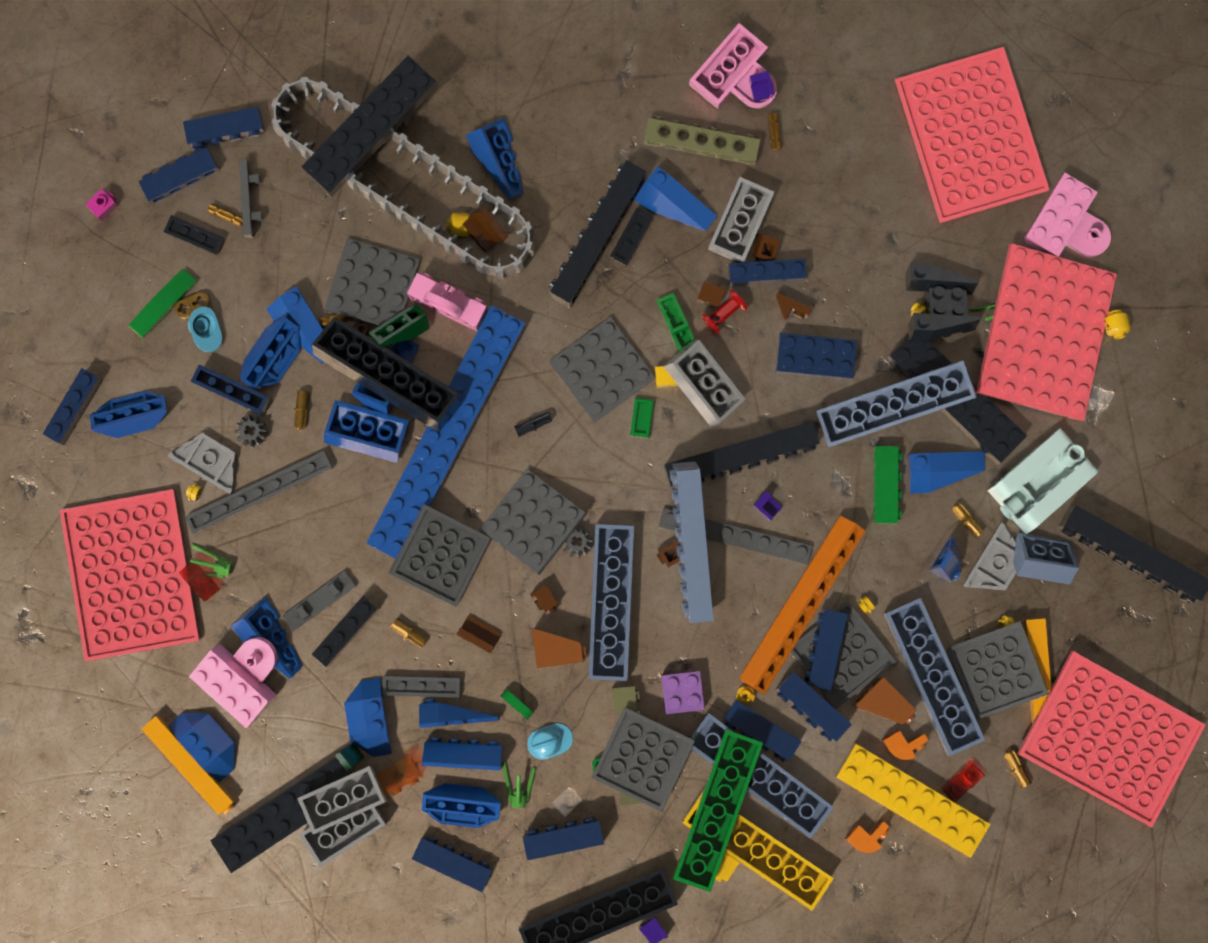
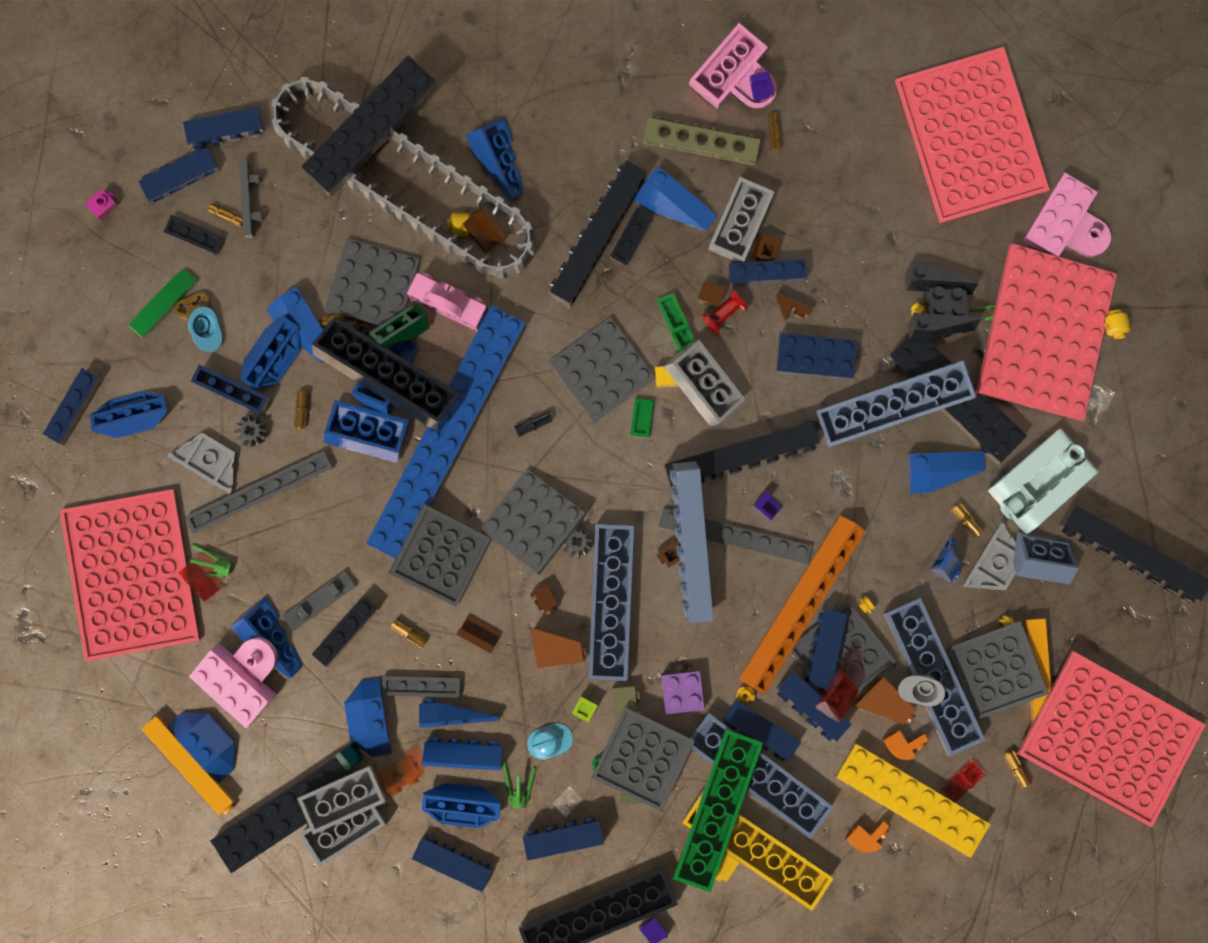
(194, 492): yellow plate -> none
(517, 704): green beam -> none
(584, 709): none -> lime panel
(837, 696): none -> clear red slope
(886, 484): green brick -> none
(921, 690): none -> light grey piece

